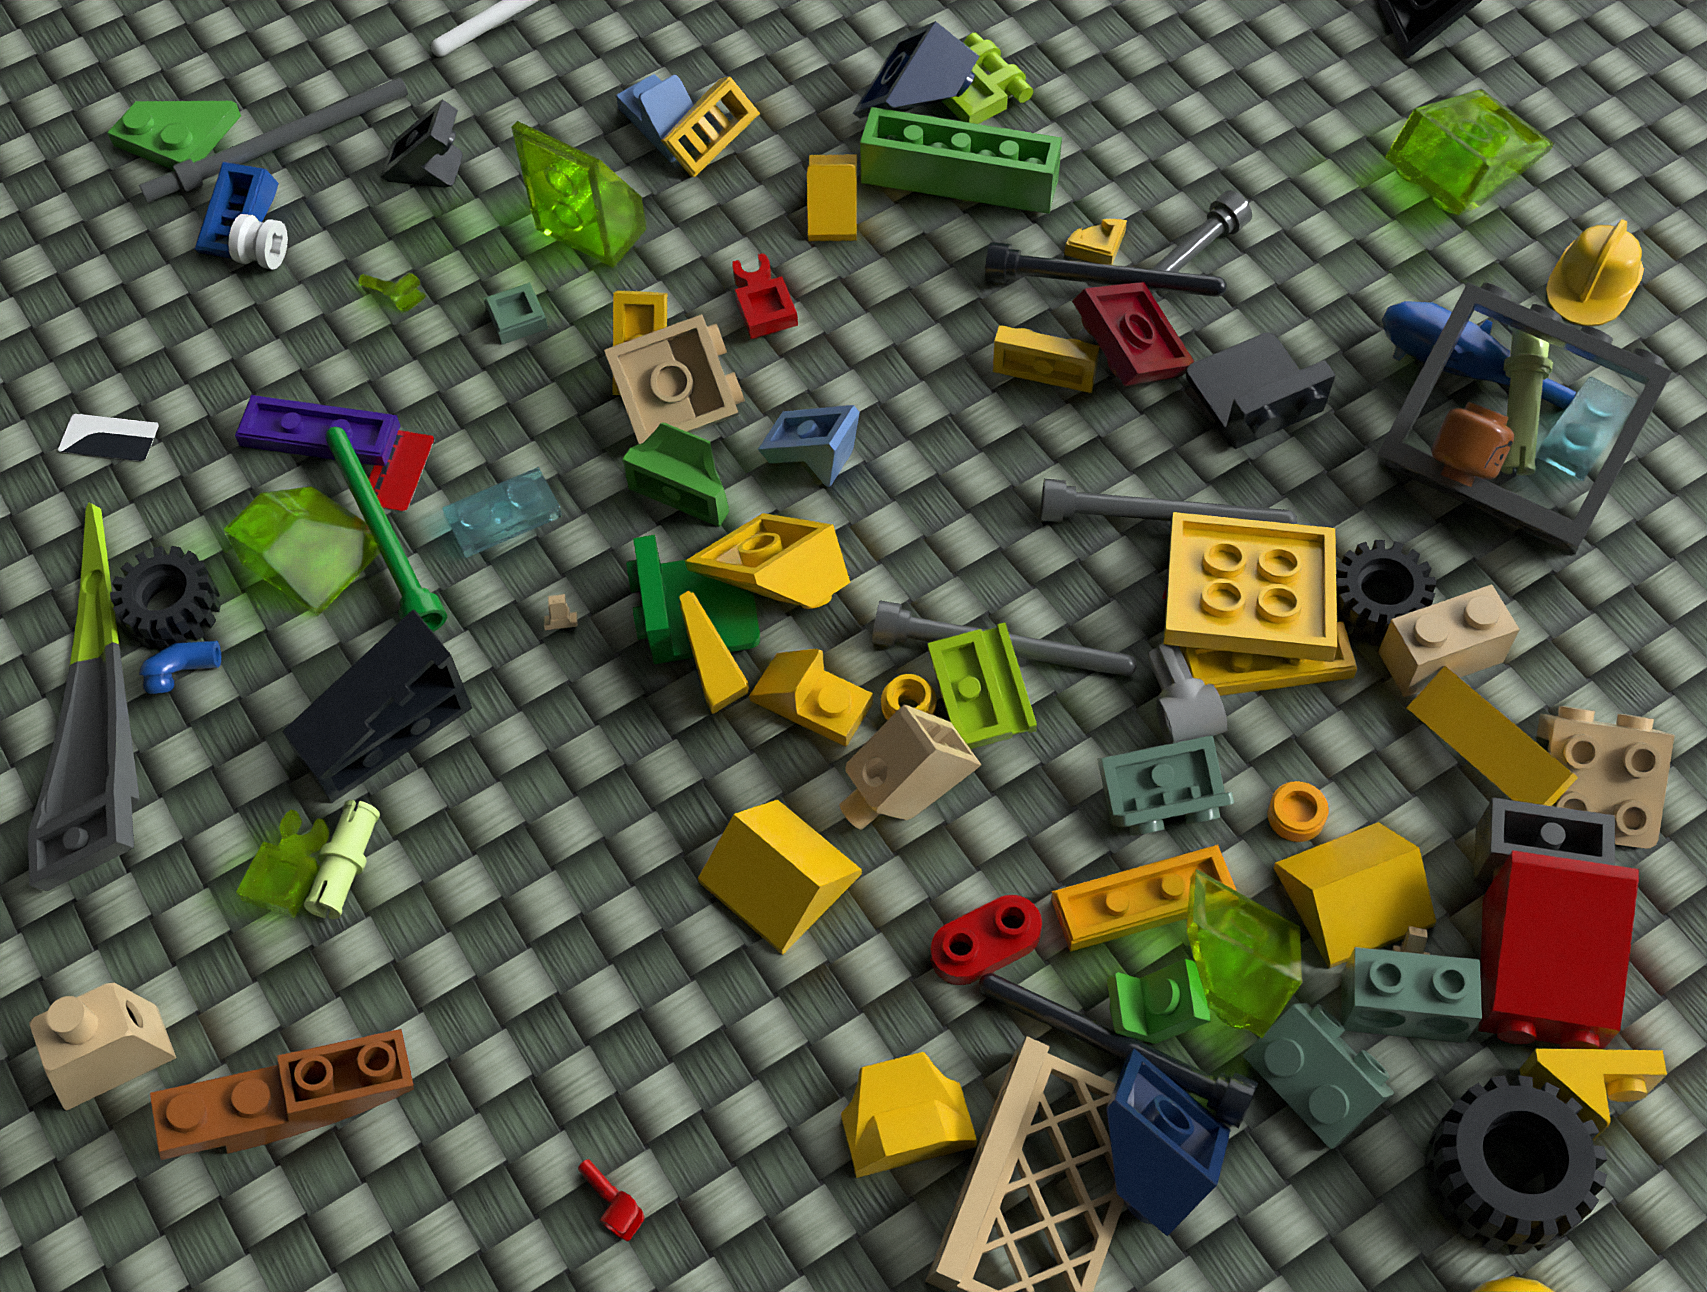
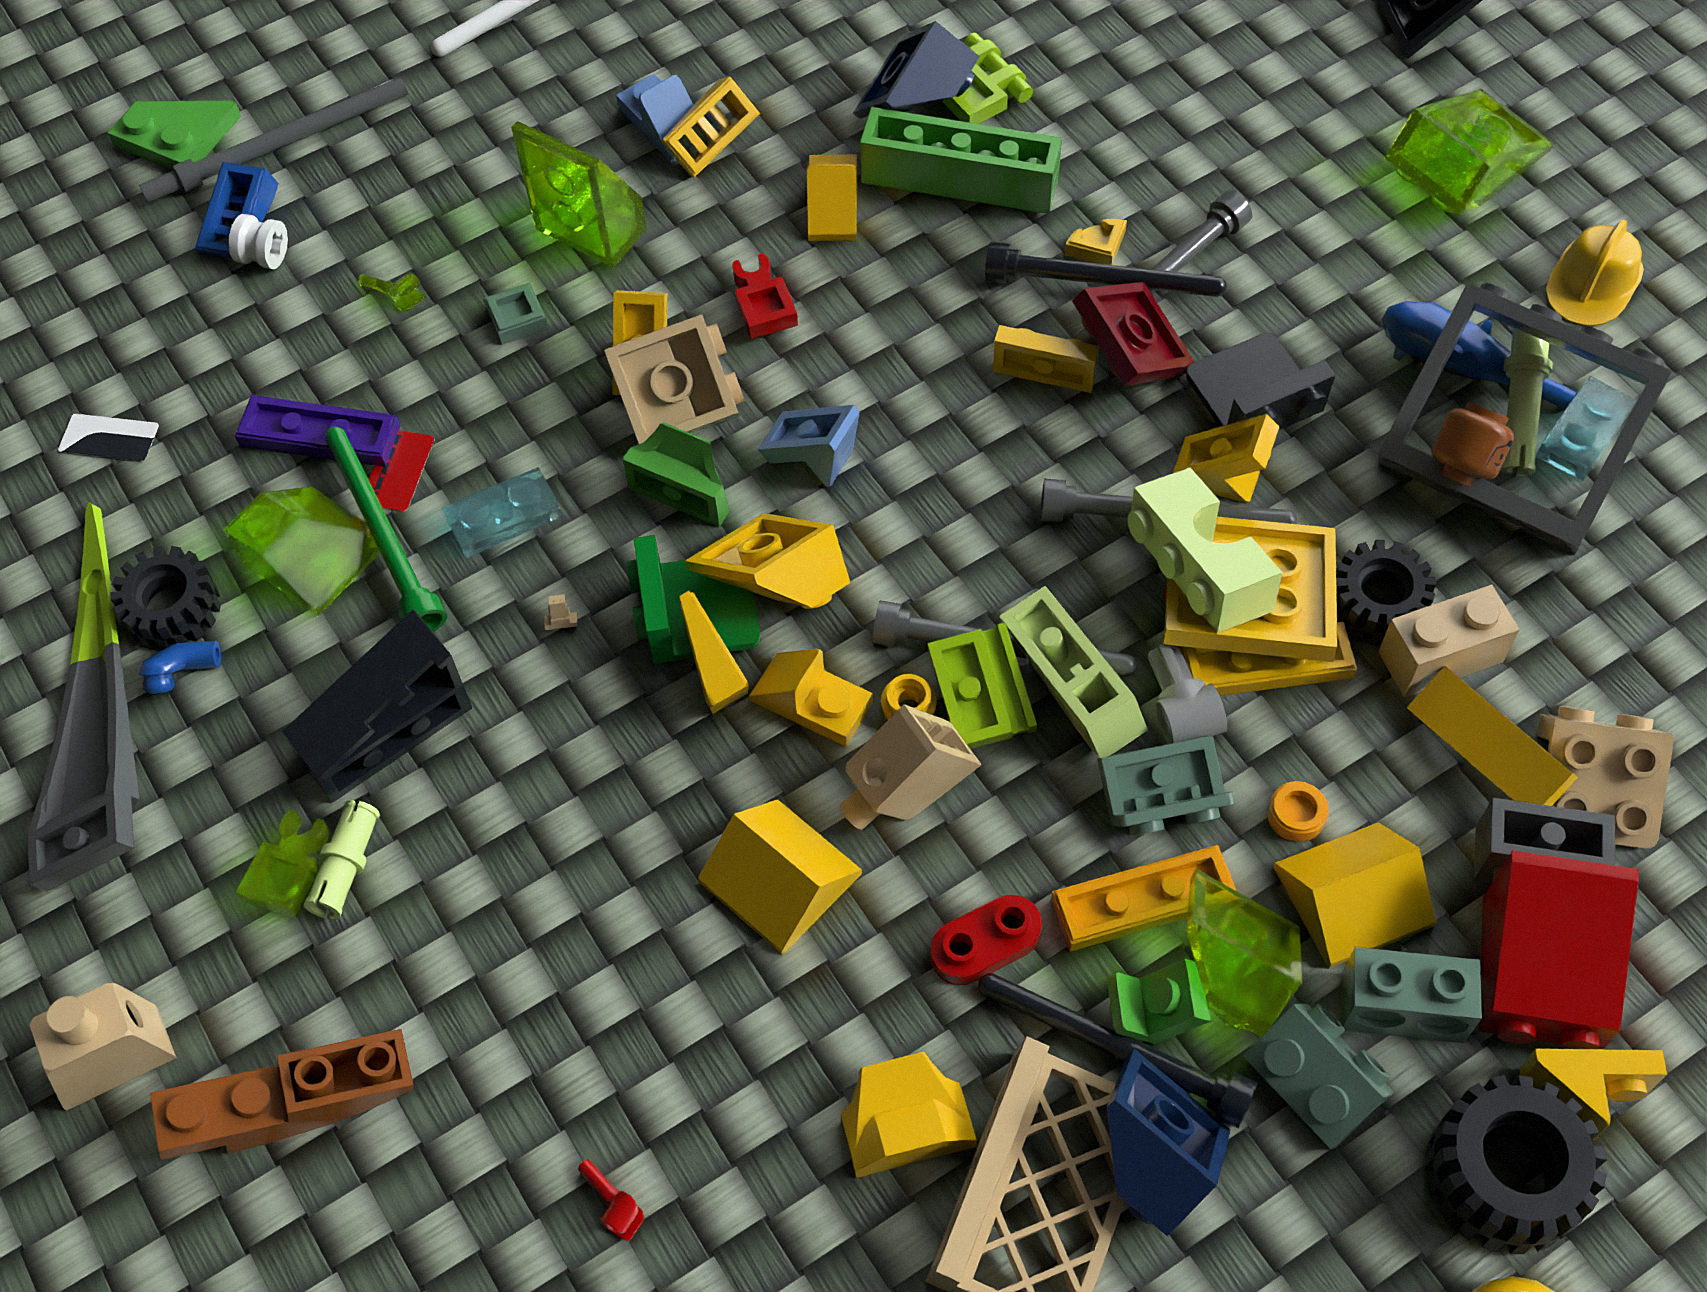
(426, 150): black slope -> none
(1075, 673): none -> yellowish green slope
(1222, 581): none -> yellowish green arch
(1230, 456): none -> yellow slope
(1414, 941): tan piece -> none

